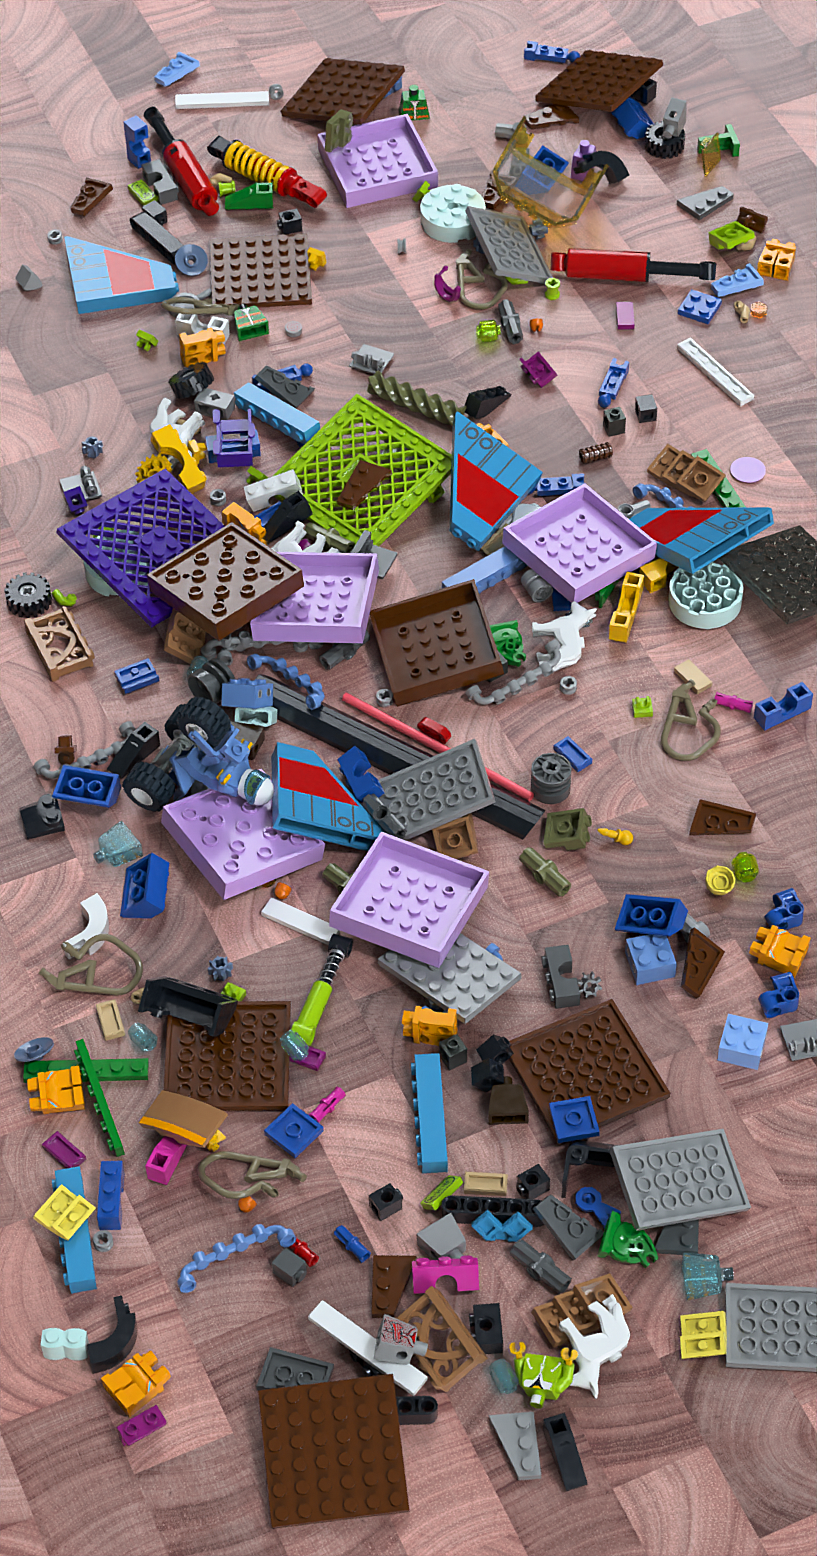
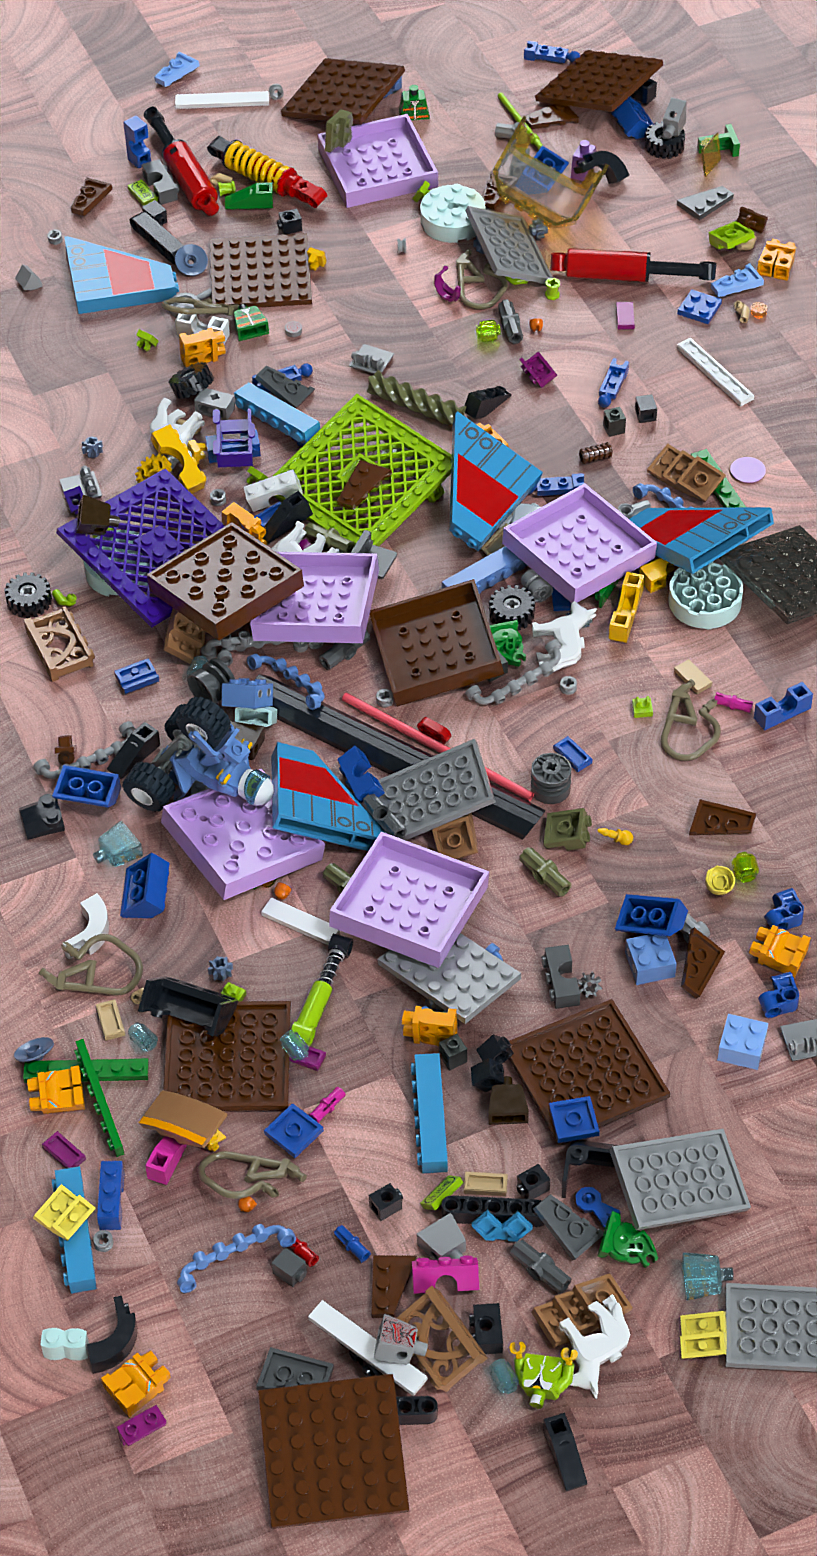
(94, 517): none -> dark brown torso
(519, 1441): light grey wing -> none
(521, 600): none -> bush
(536, 140): none -> lime bar
(679, 1238): dark grey wing -> none

